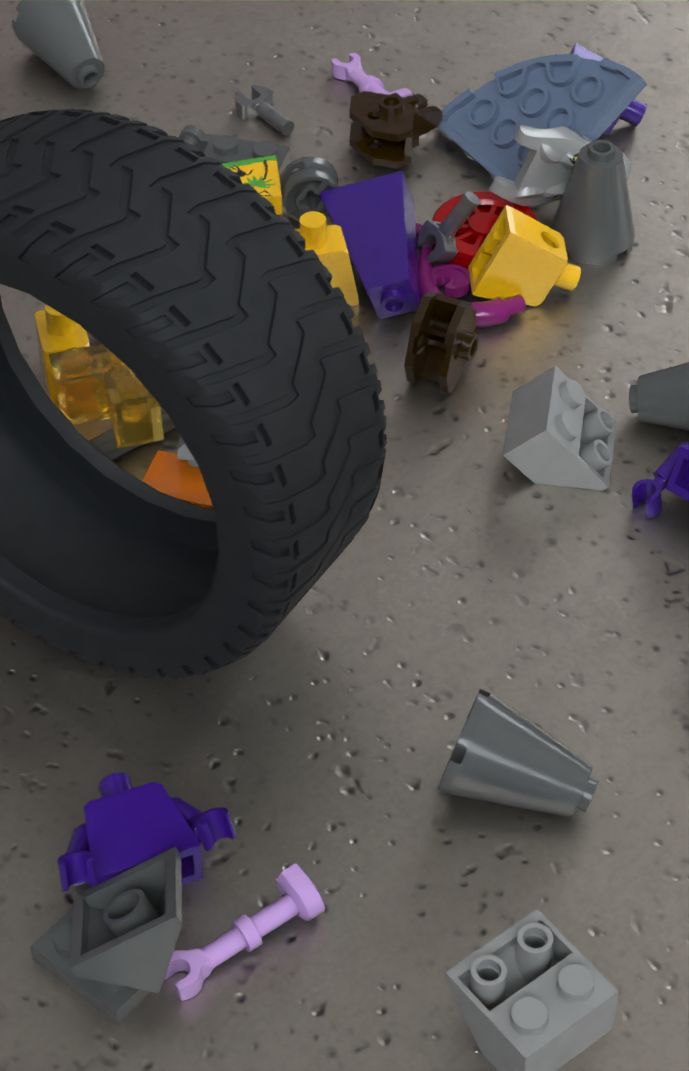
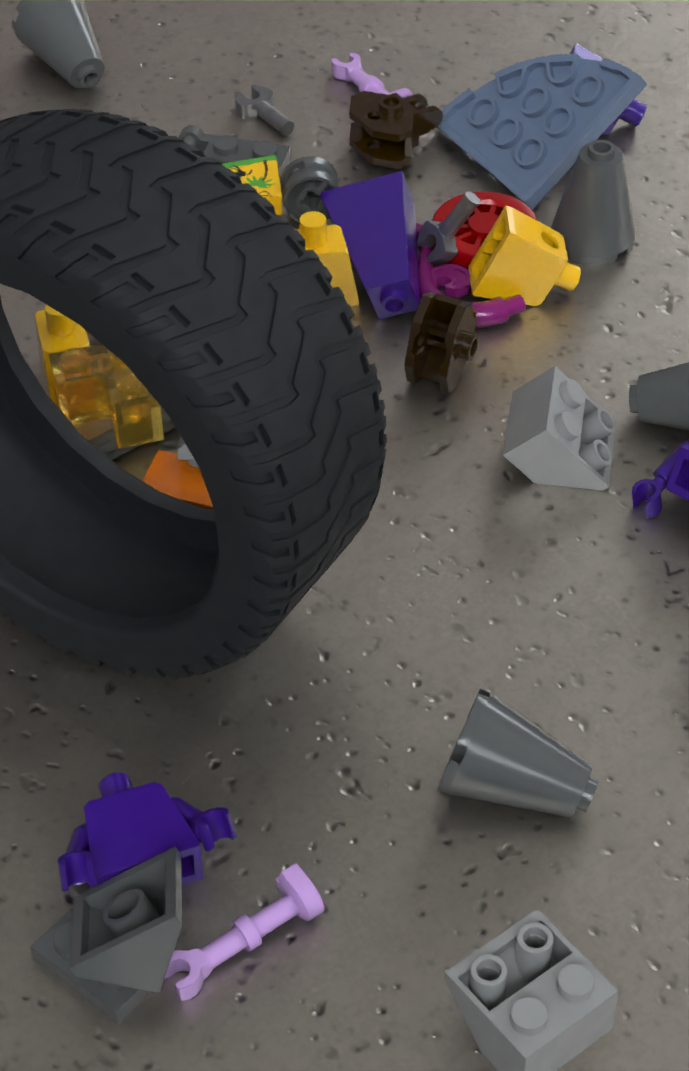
(545, 167): light grey animal -> none

